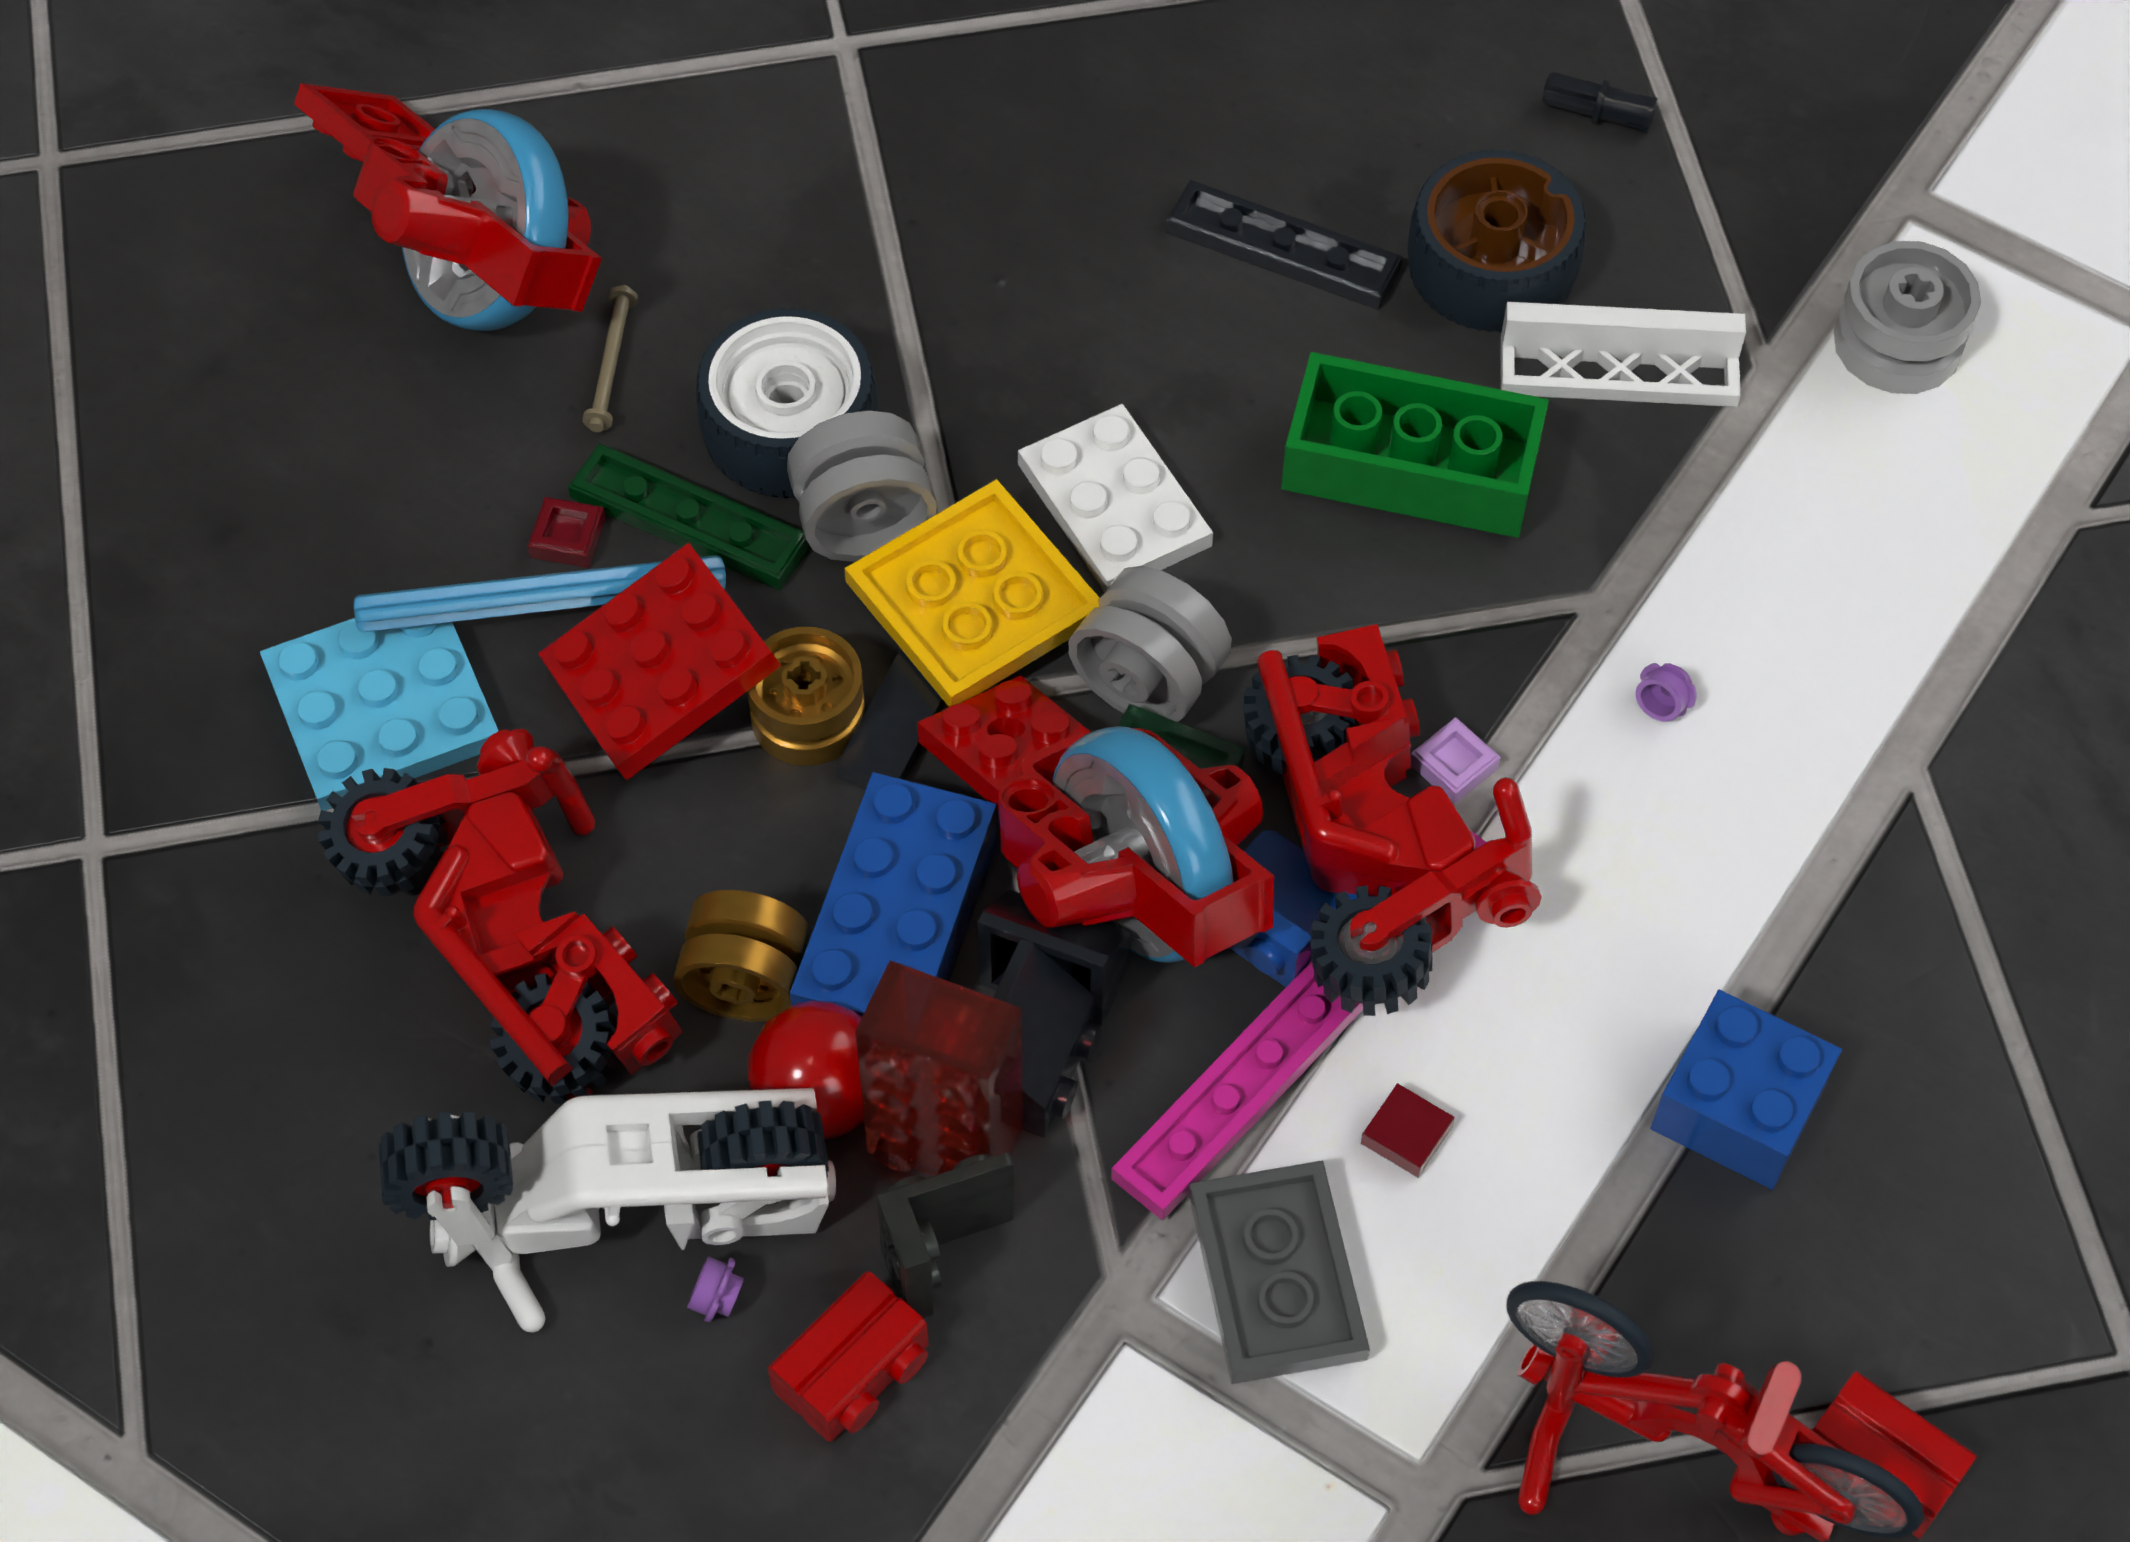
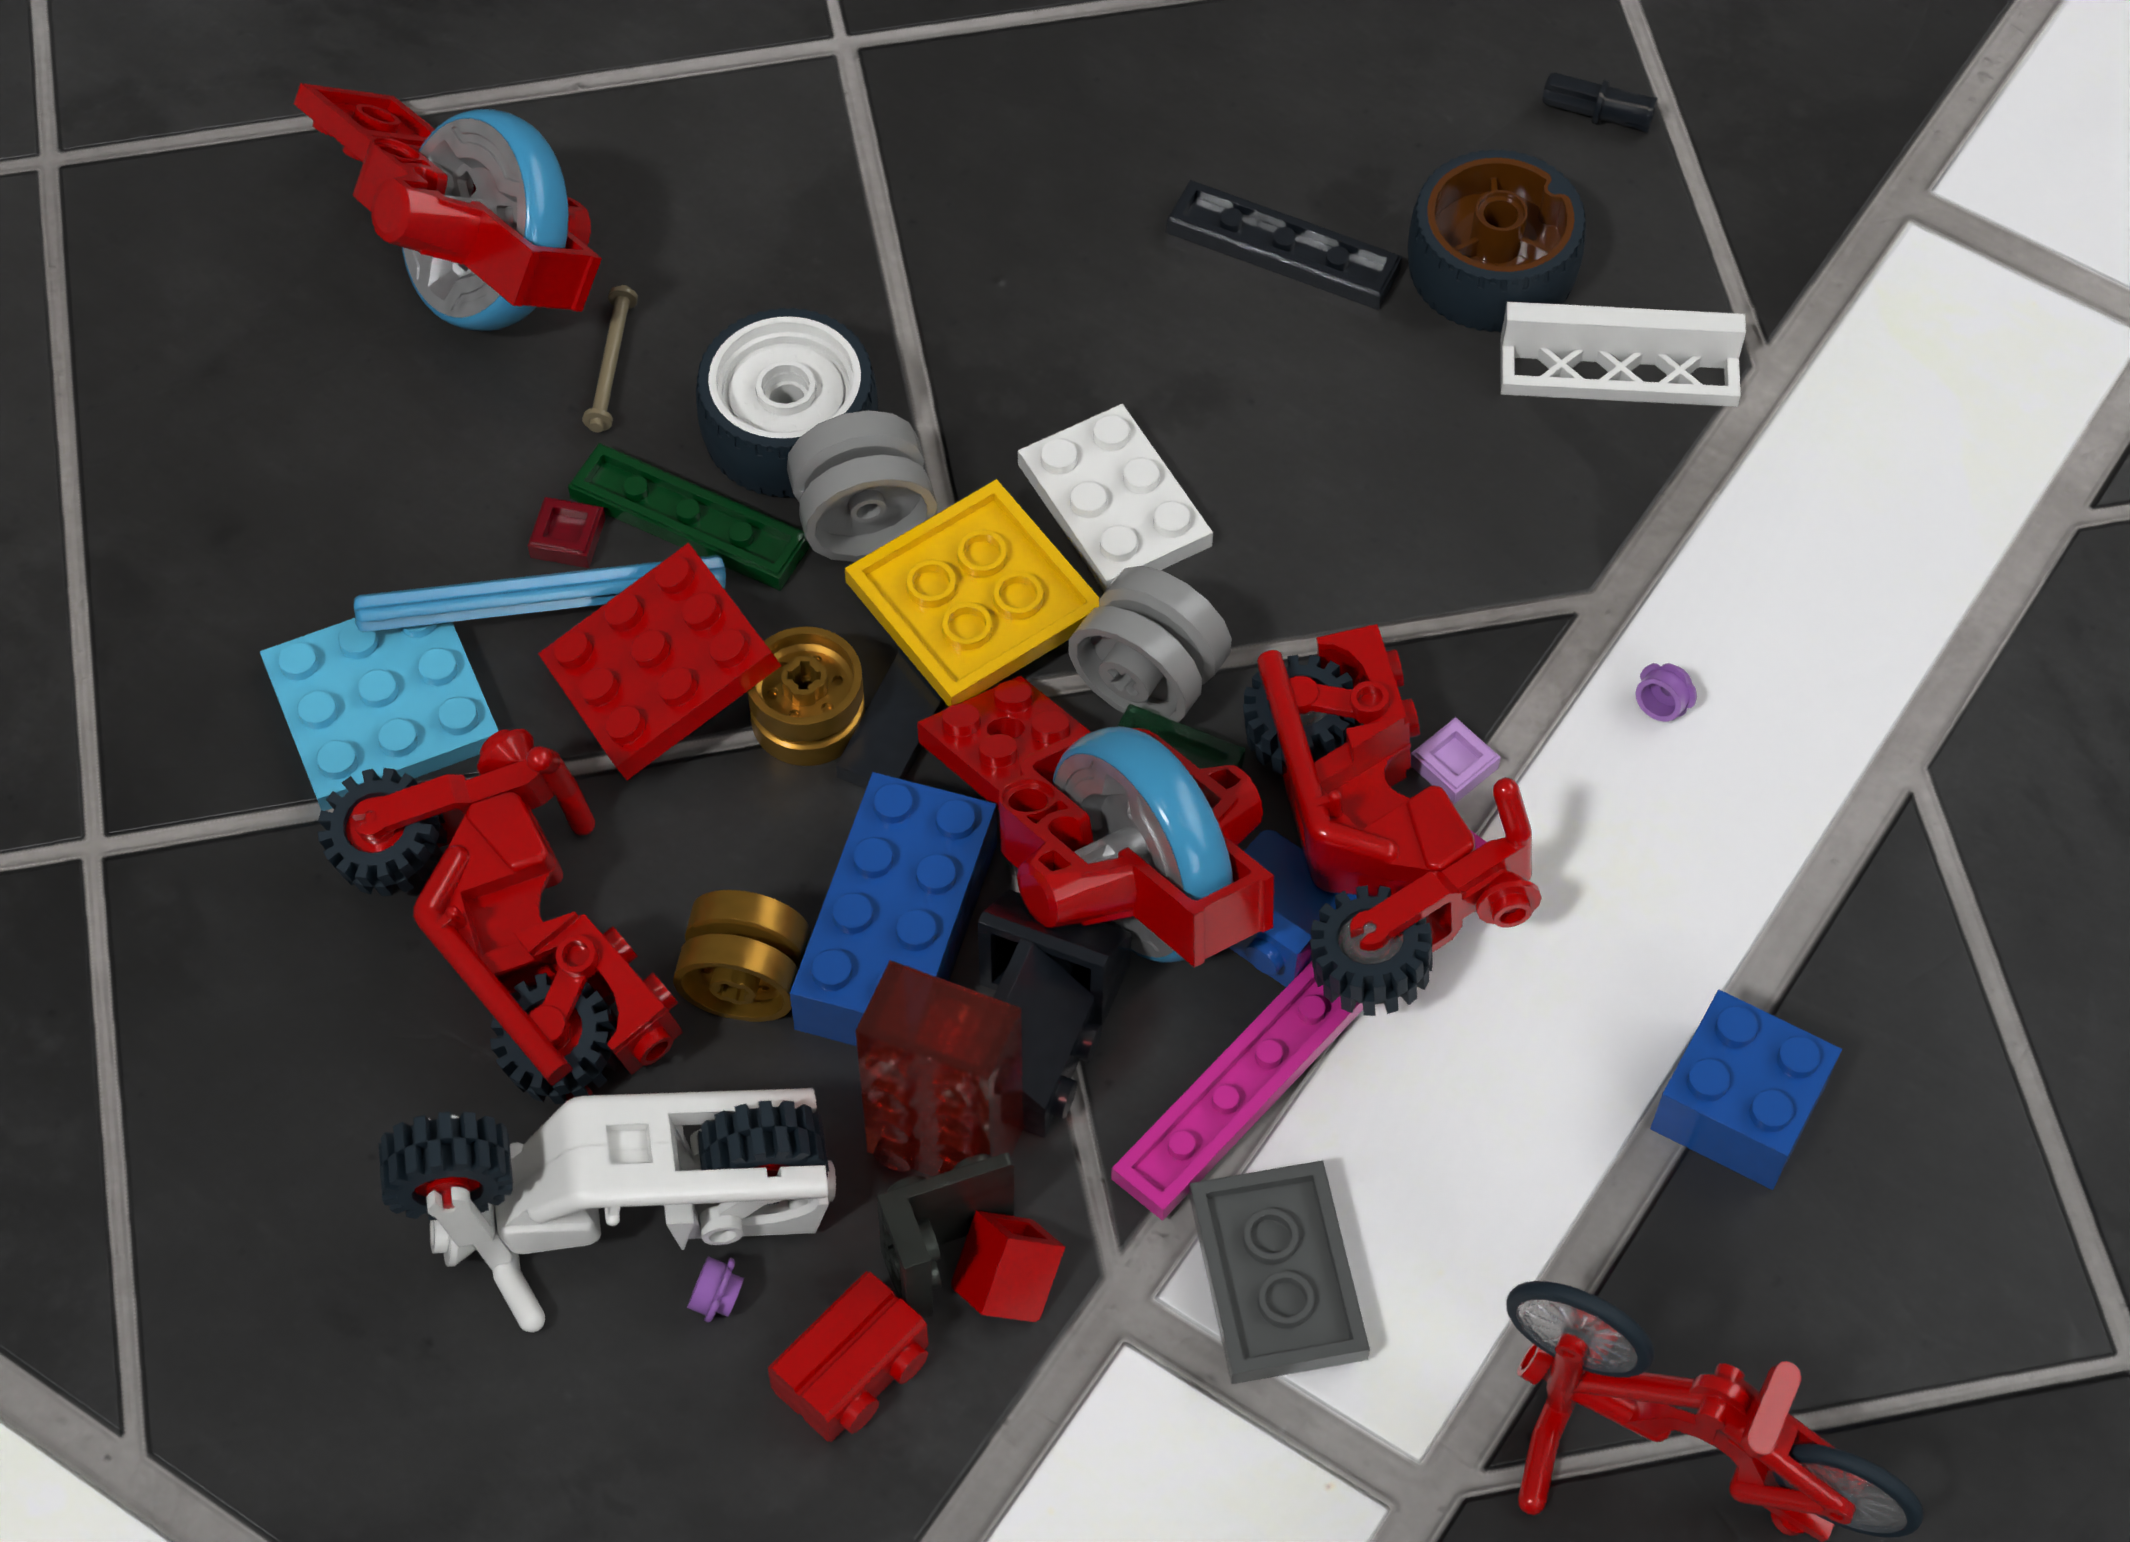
(814, 1049): red piece -> none
(1007, 1266): none -> red panel
(1407, 1130): dark red tile -> none
(1413, 444): green brick -> none
(1898, 1440): red brick -> none
(1906, 317): light grey wheel -> none

